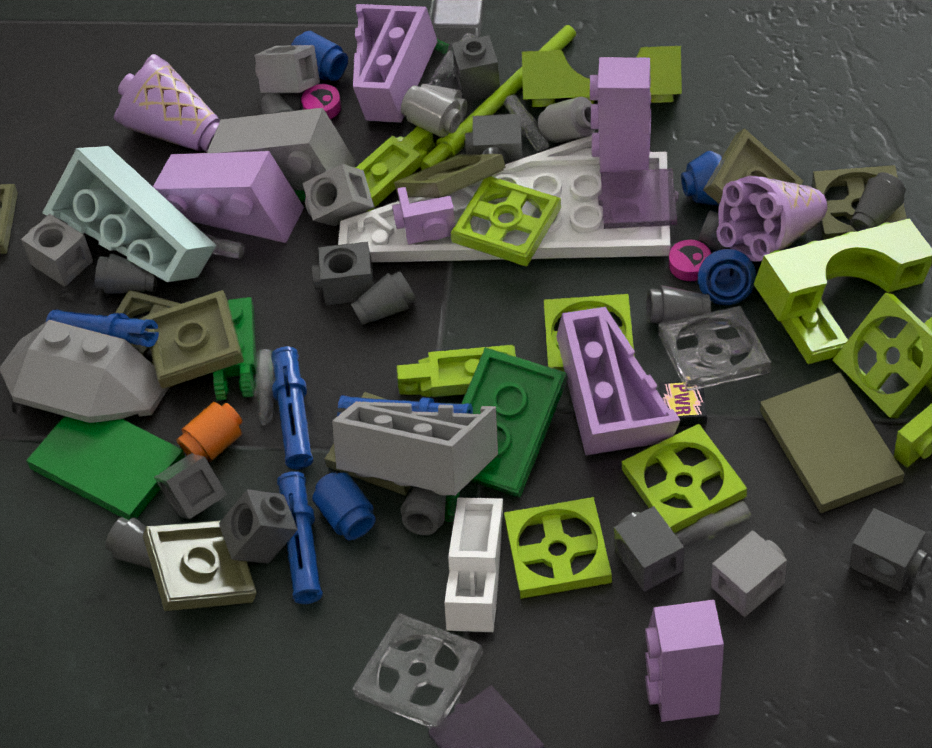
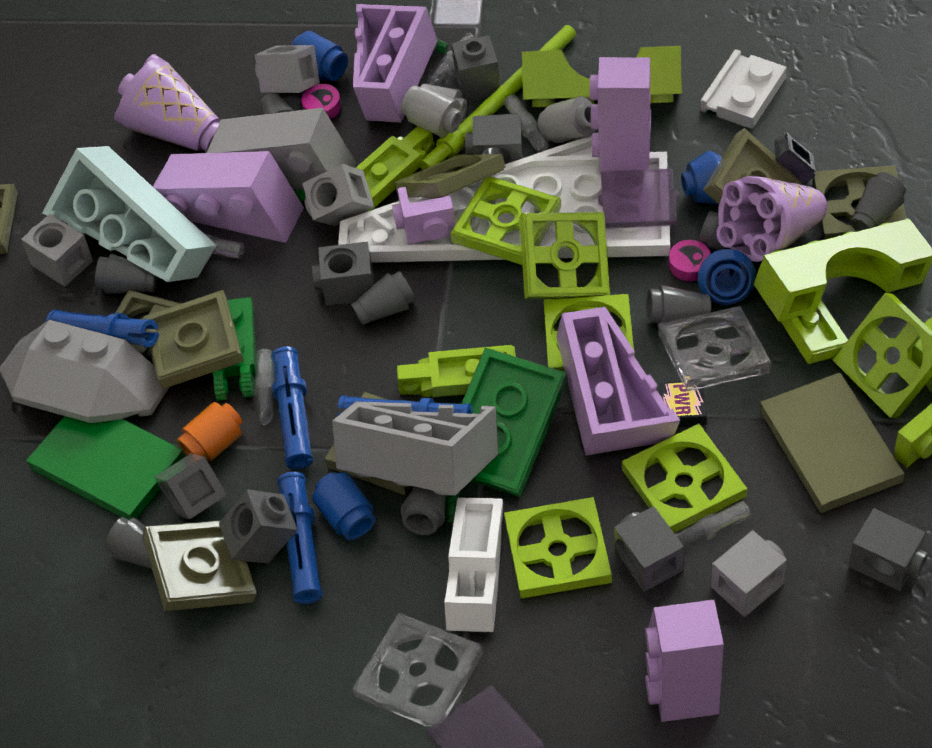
(594, 225): none -> lime piece
(743, 89): none -> white plate
(794, 157): none -> black tile

